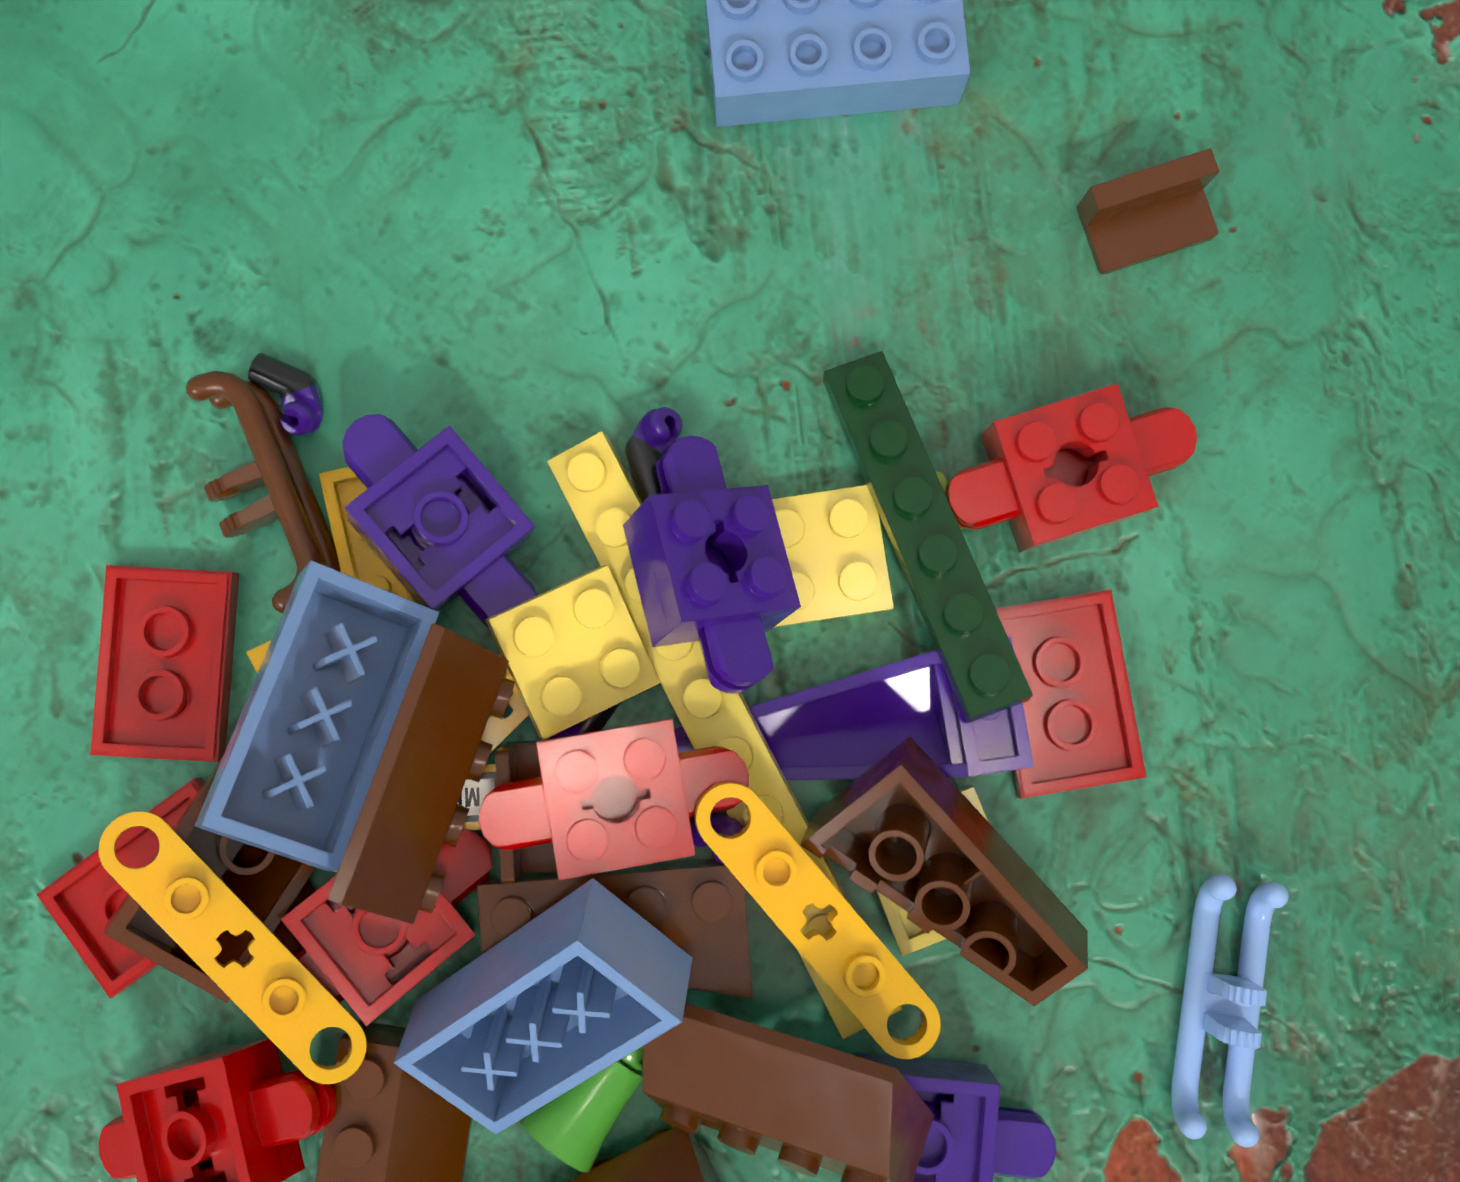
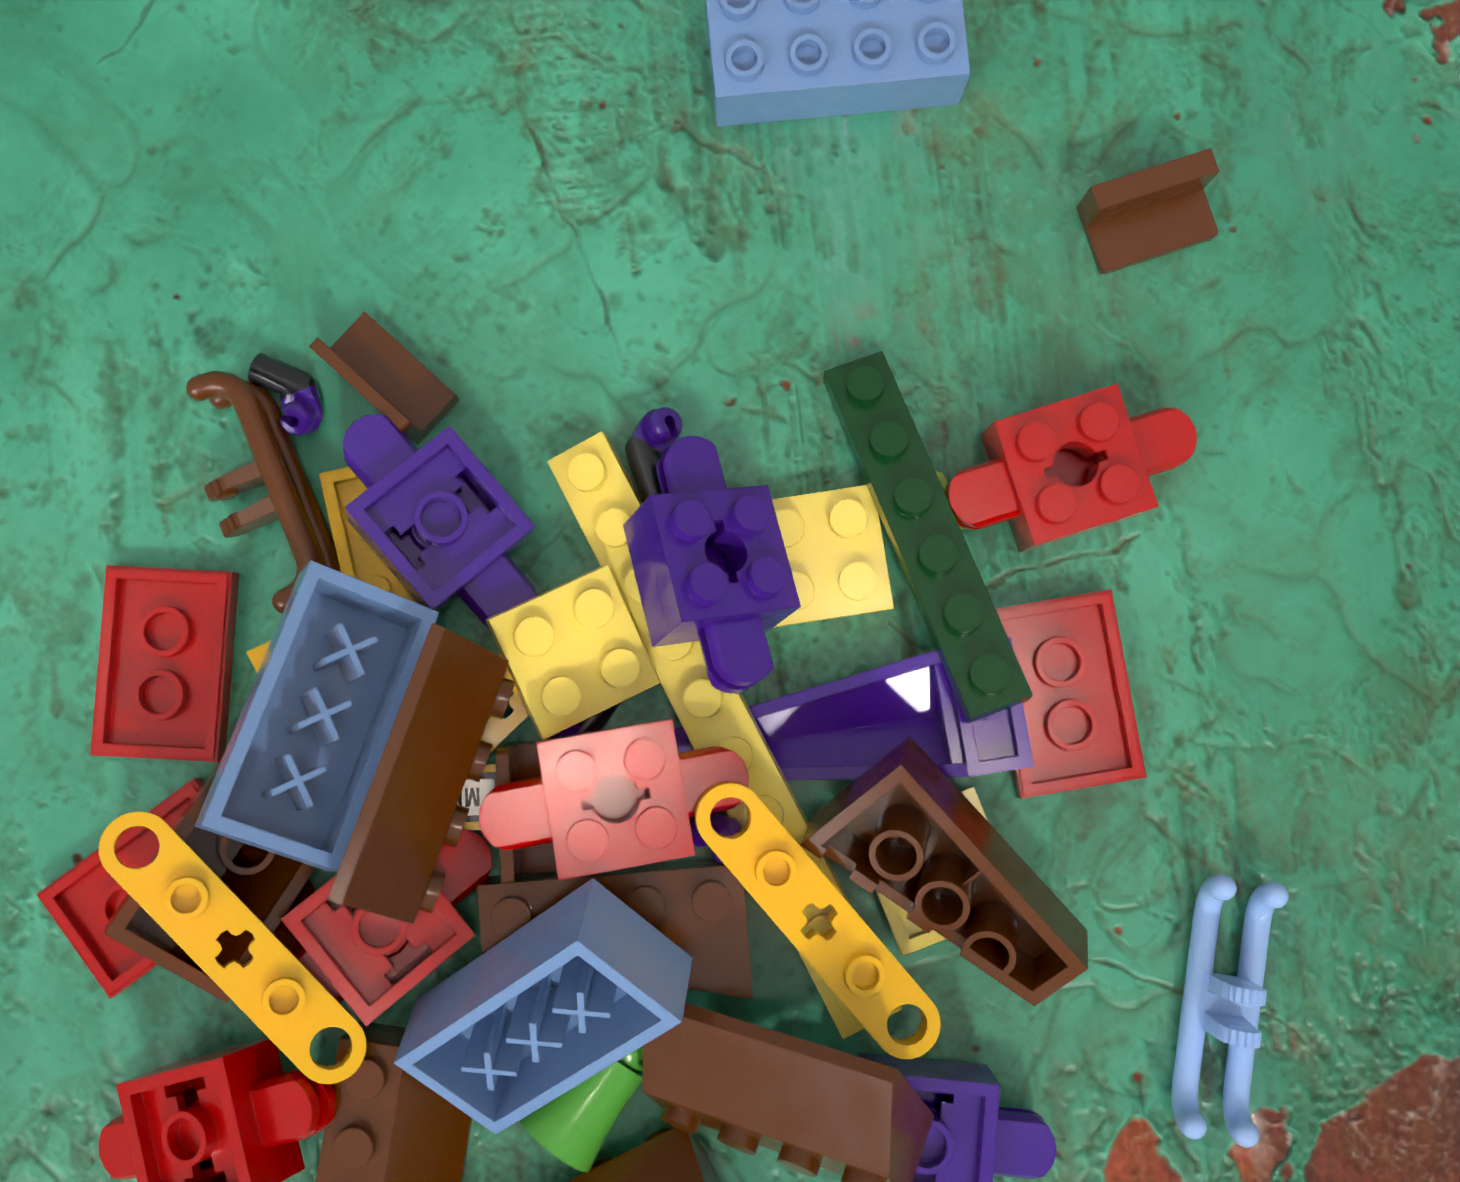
(388, 377): none -> reddish brown panel

